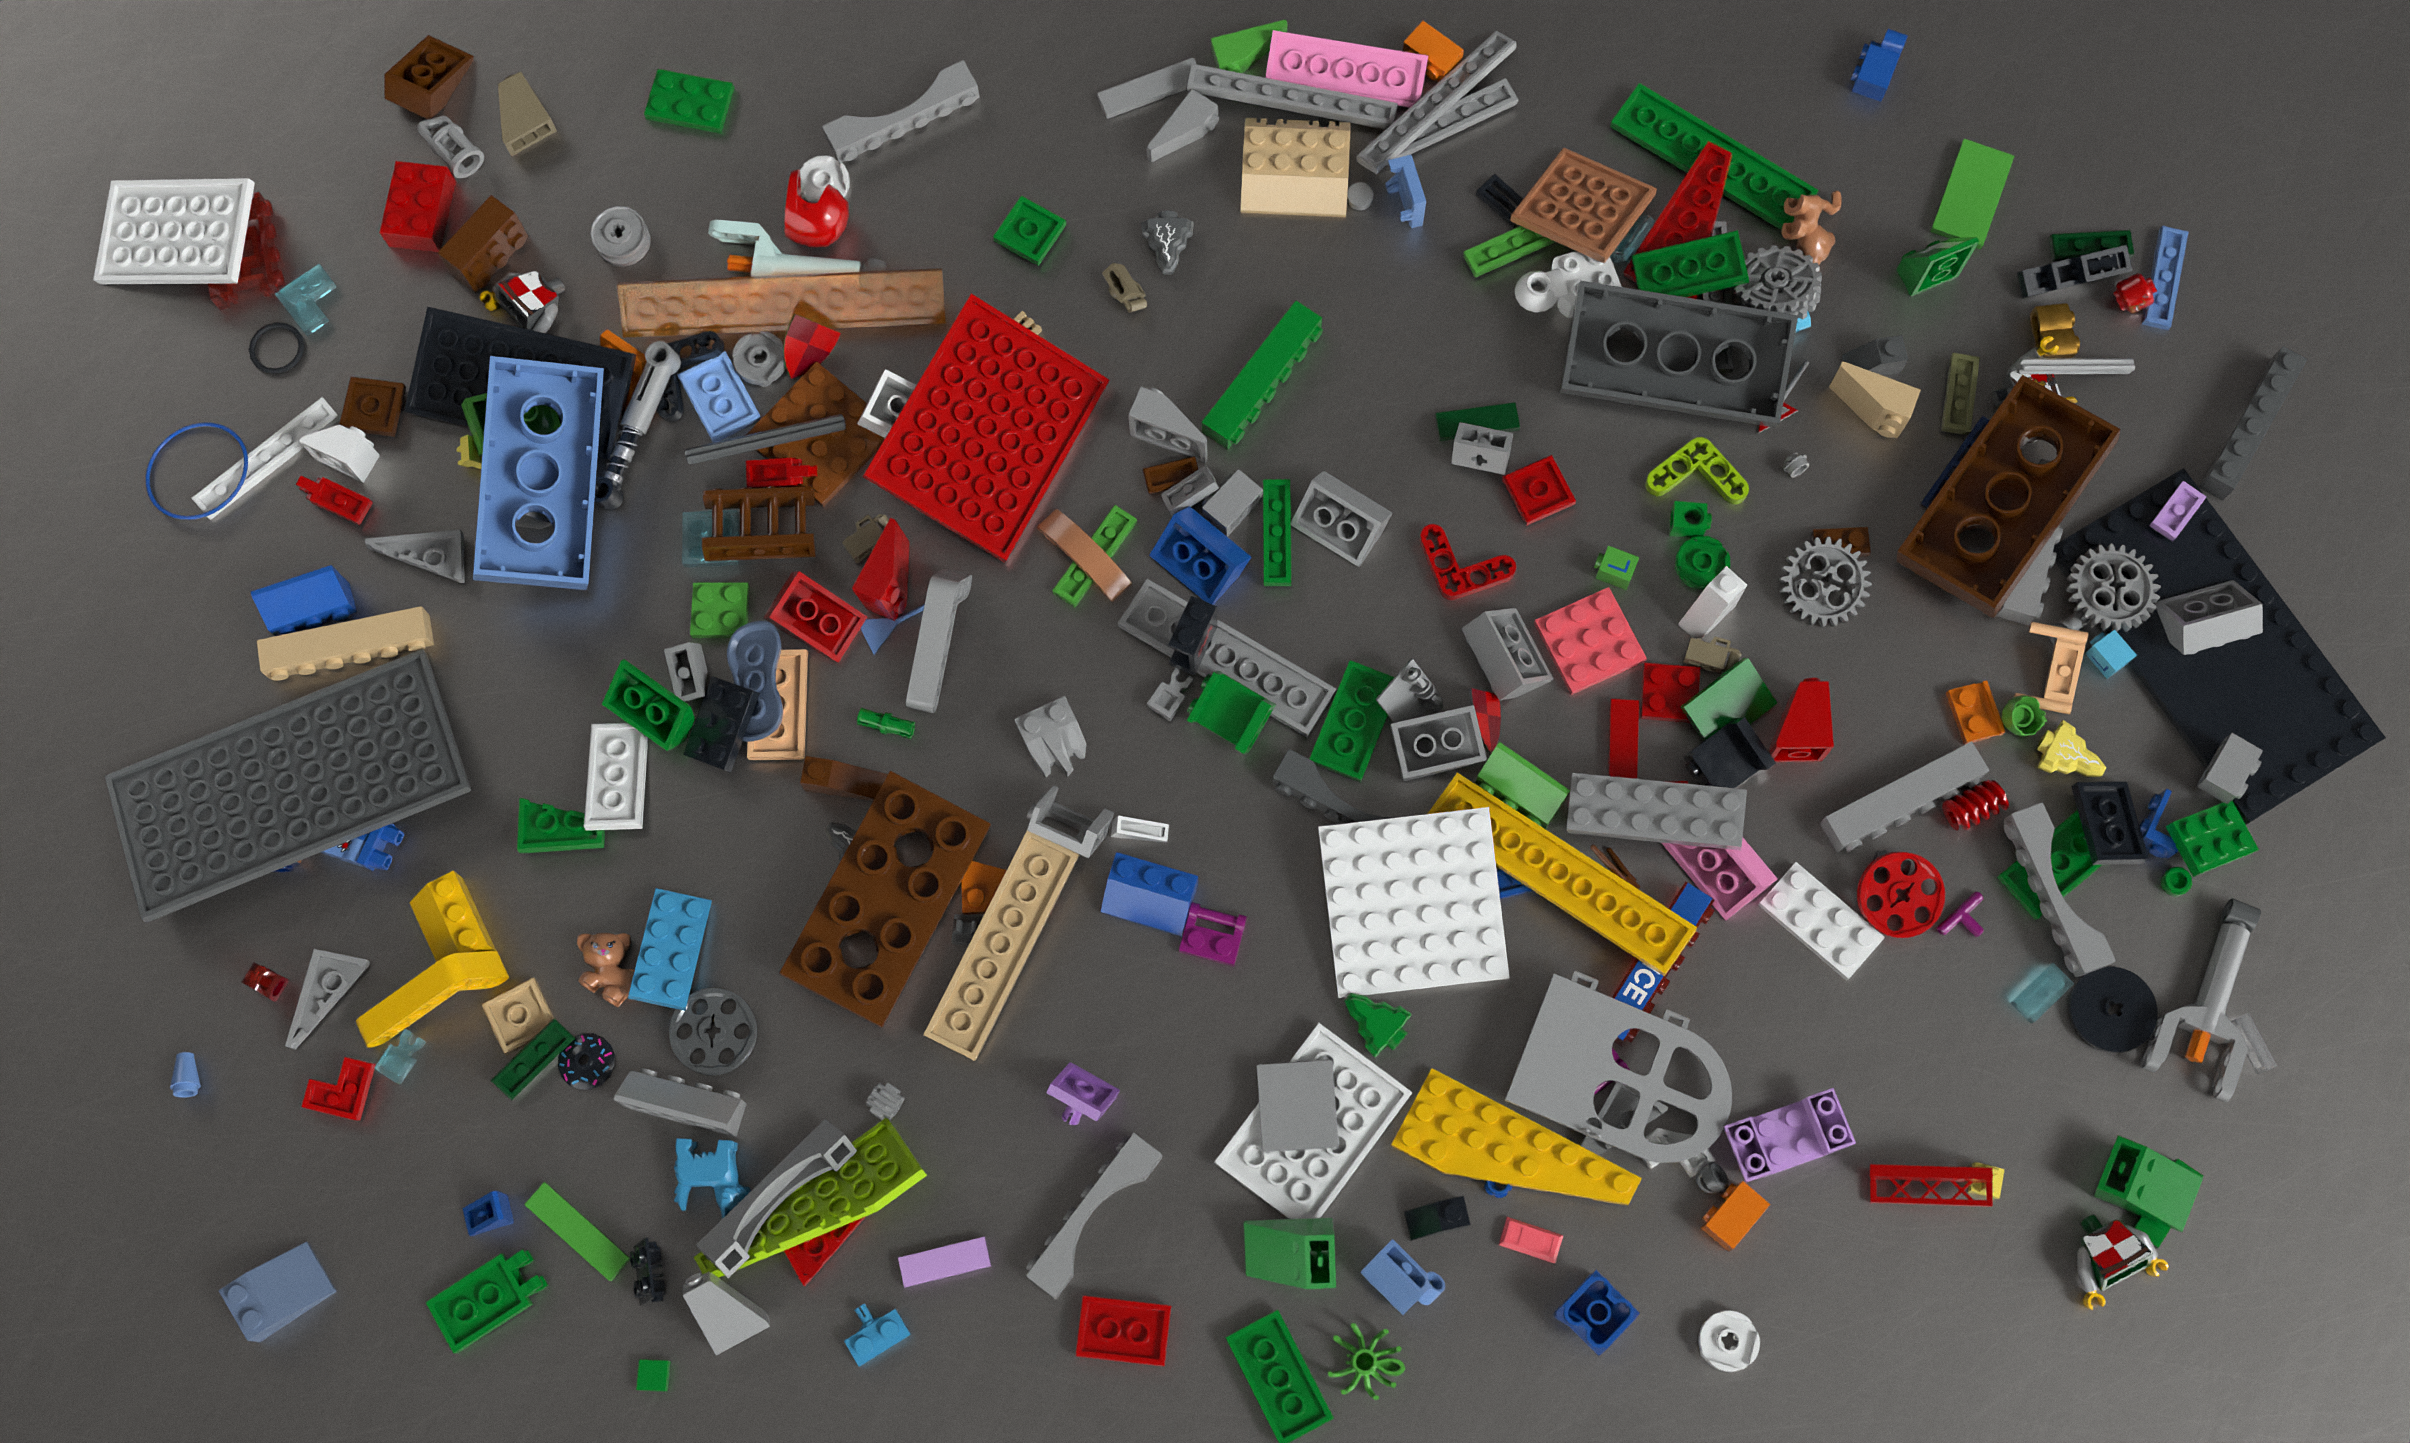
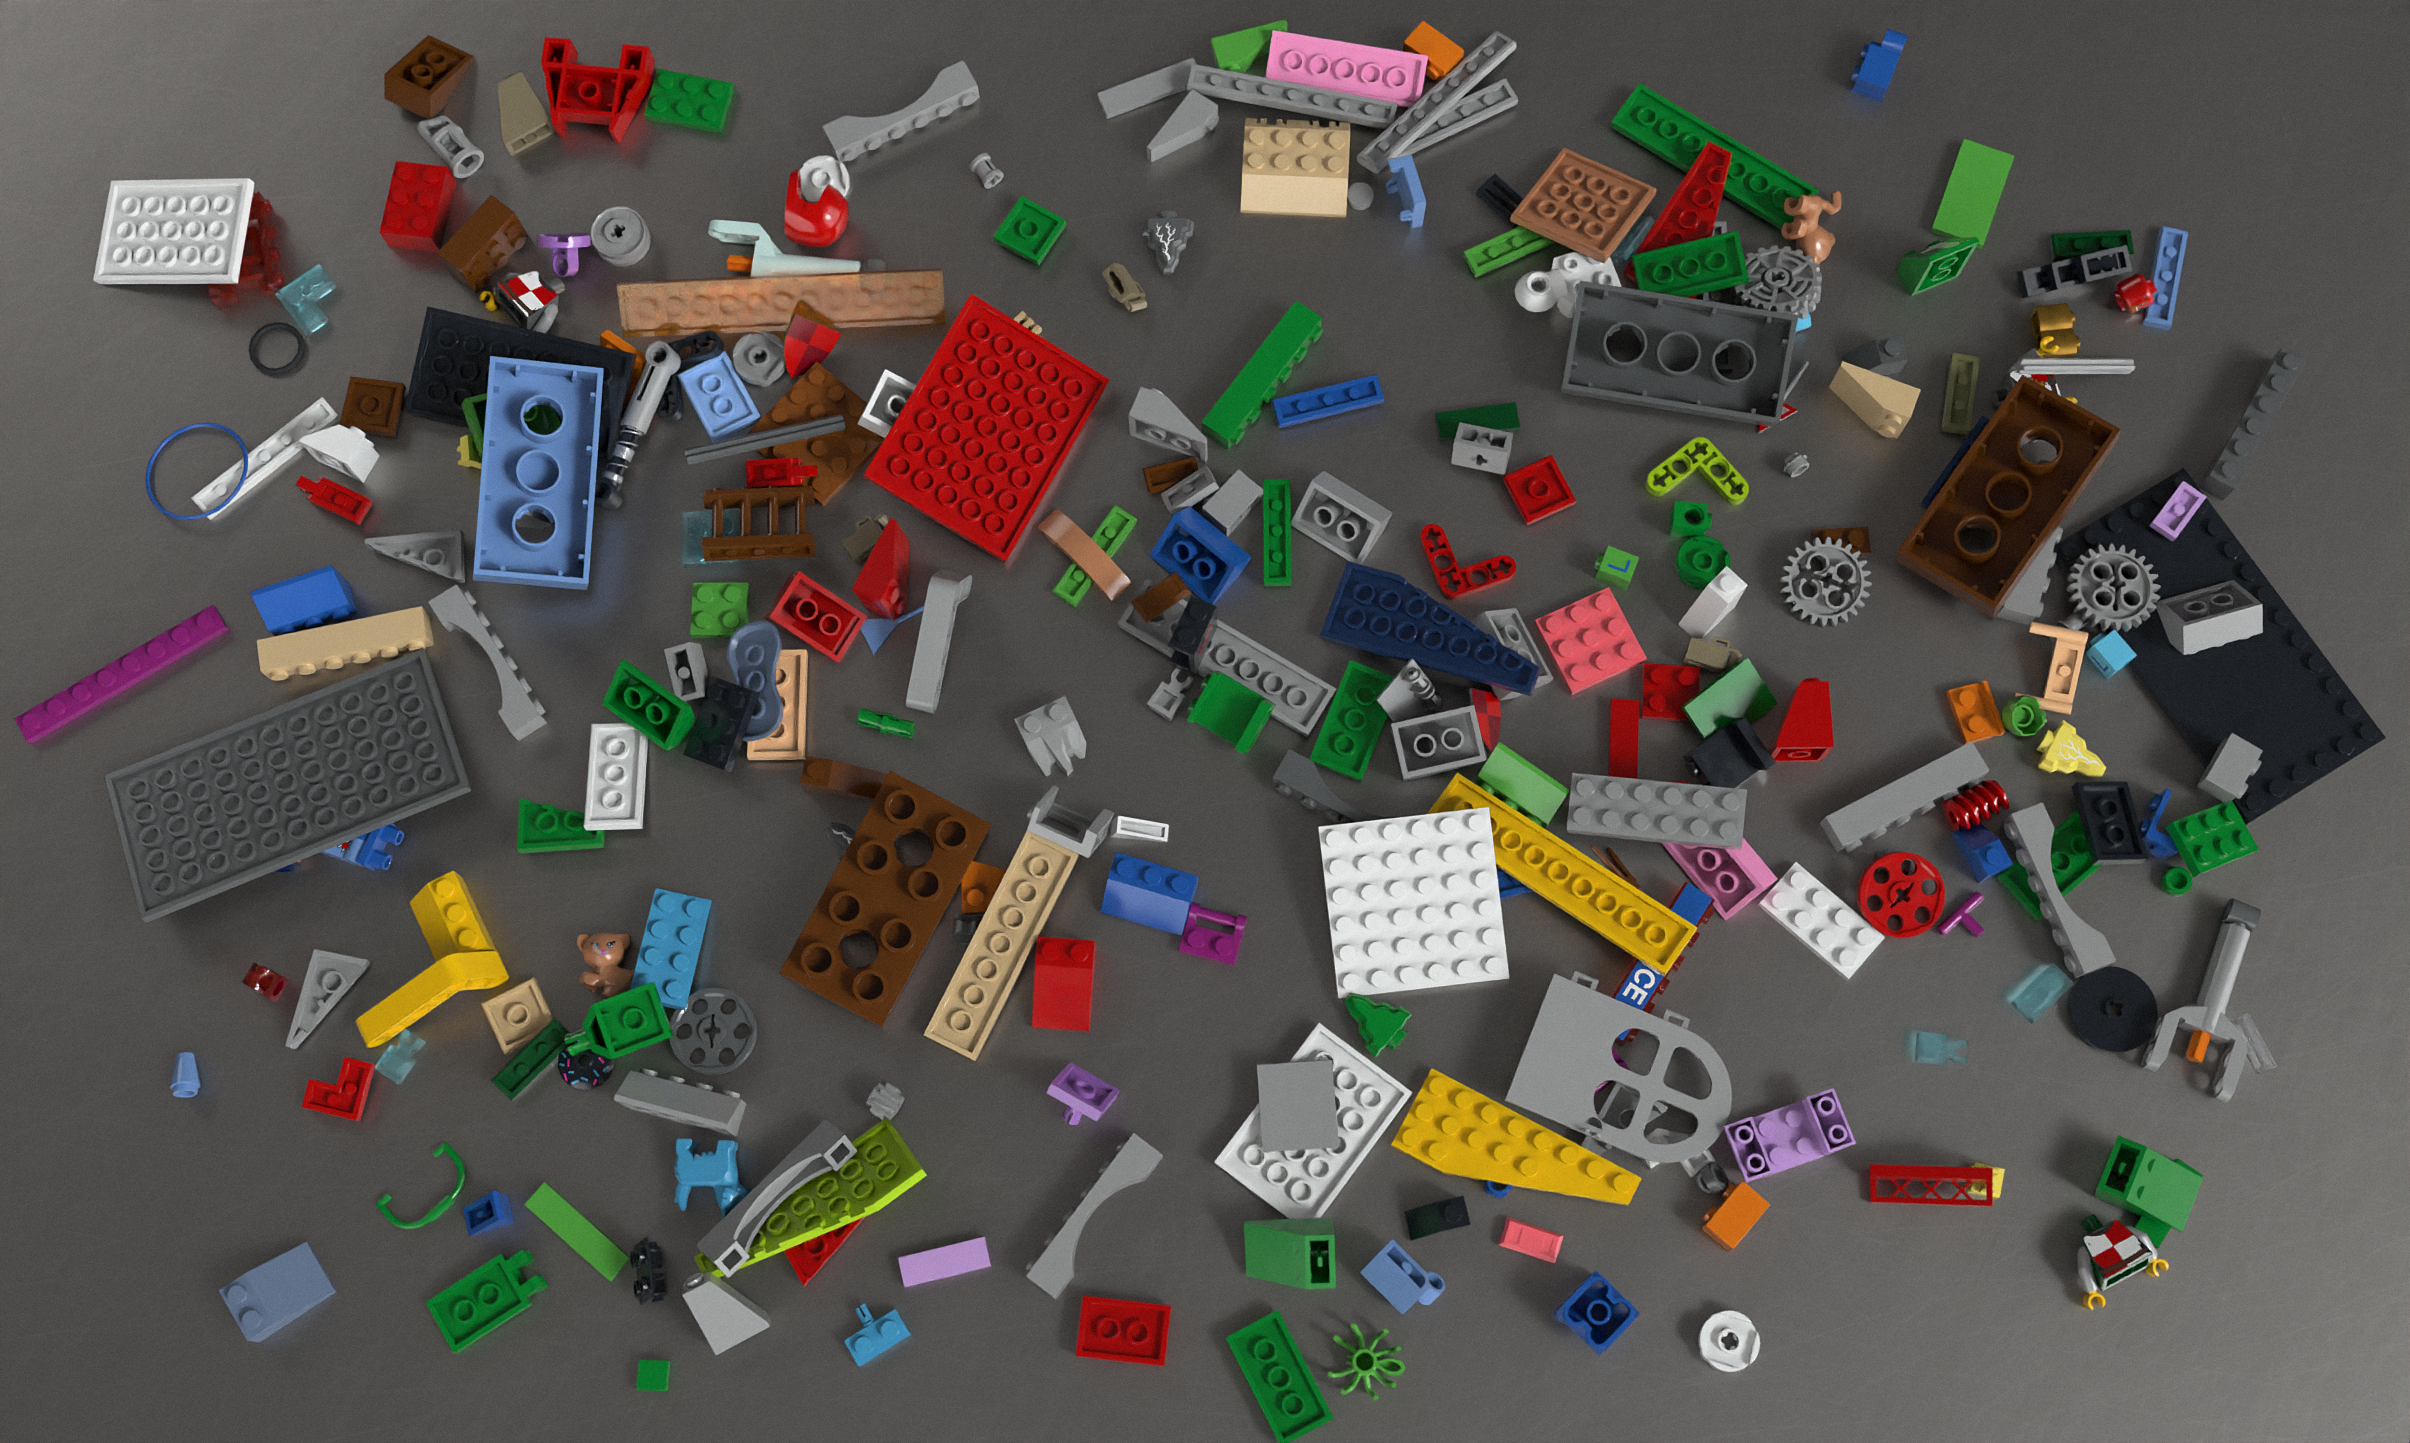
(121, 674): none -> magenta plate
(441, 1206): none -> green piece
(518, 709): none -> light grey arch
(564, 247): none -> medium lavender tile
(595, 92): none -> red wedge
(622, 1024): none -> green plate
(986, 170): none -> light grey bush
(1063, 983): none -> red slope
(1160, 597): none -> reddish brown tile
(1328, 401): none -> blue plate
(1396, 620): none -> dark blue wing
(1935, 1049): none -> clear light blue plate
(1982, 851): none -> blue slope

